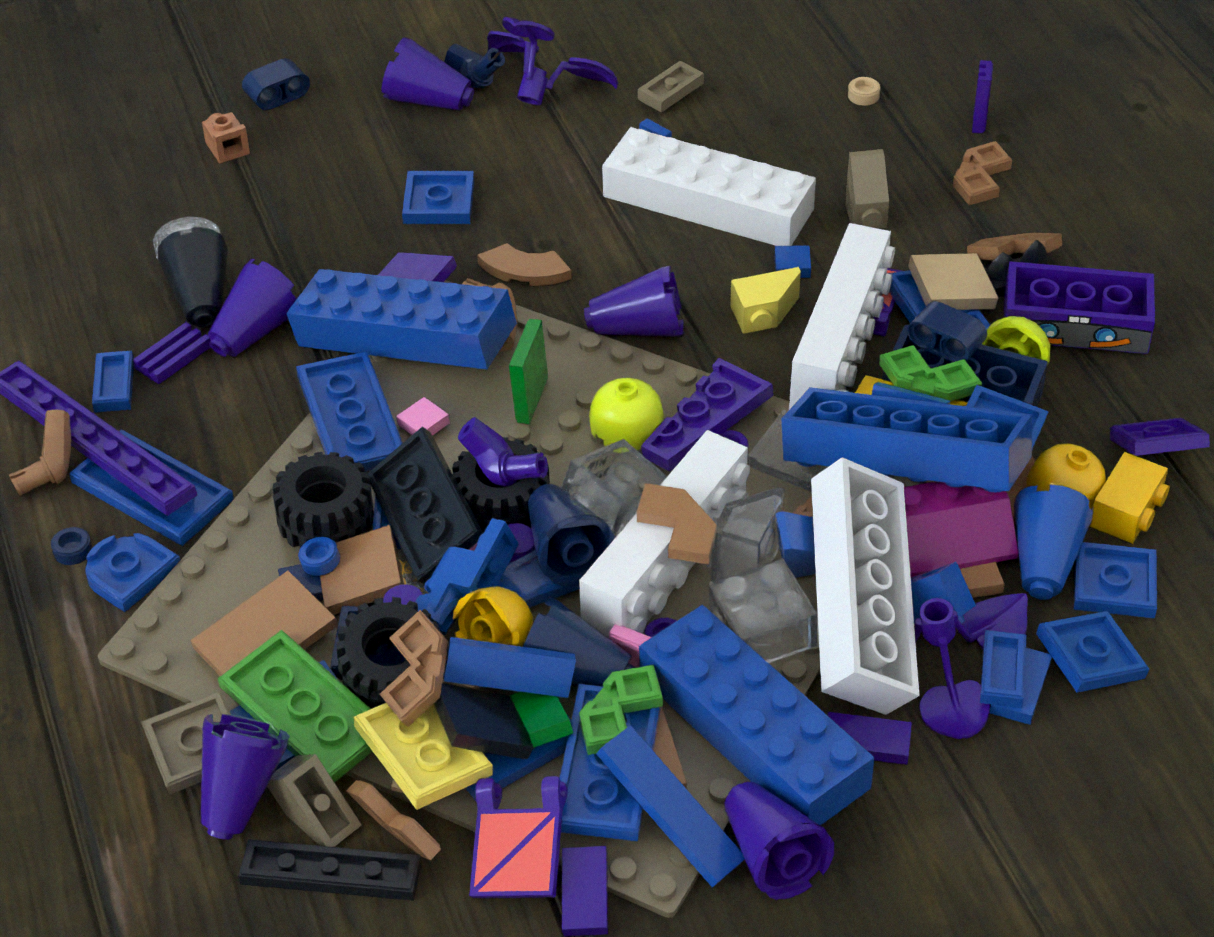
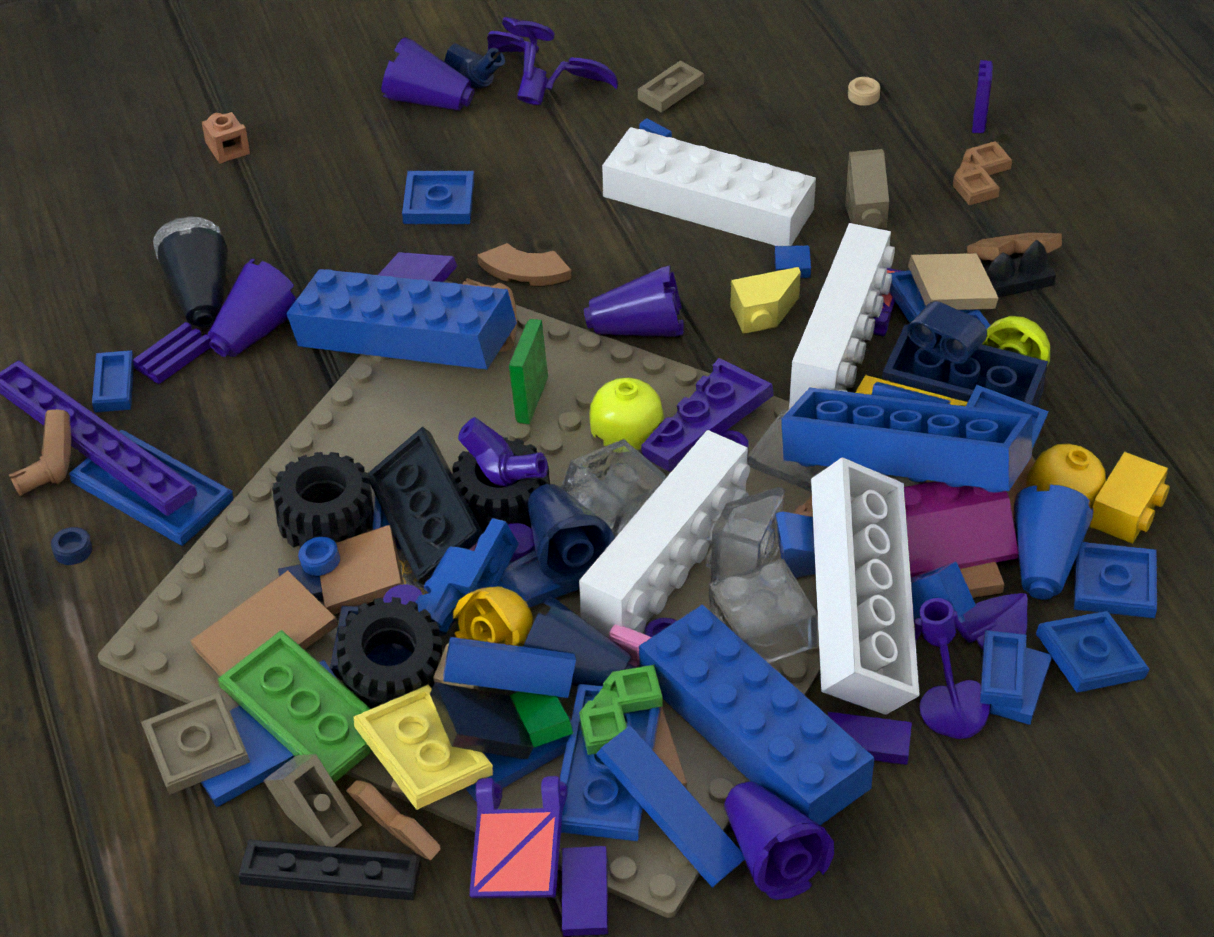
(127, 568): blue tile -> none
(236, 770): dark purple cone -> none
(276, 84): dark blue beam -> none
(349, 408): blue tile -> none
(422, 681): medium nougat tile -> none
(423, 414): bright pink tile -> none
(693, 528): medium nougat tile -> none
(910, 371): bright green tile -> none
(1084, 305): dark purple brick -> none
(1159, 436): dark purple tile -> none

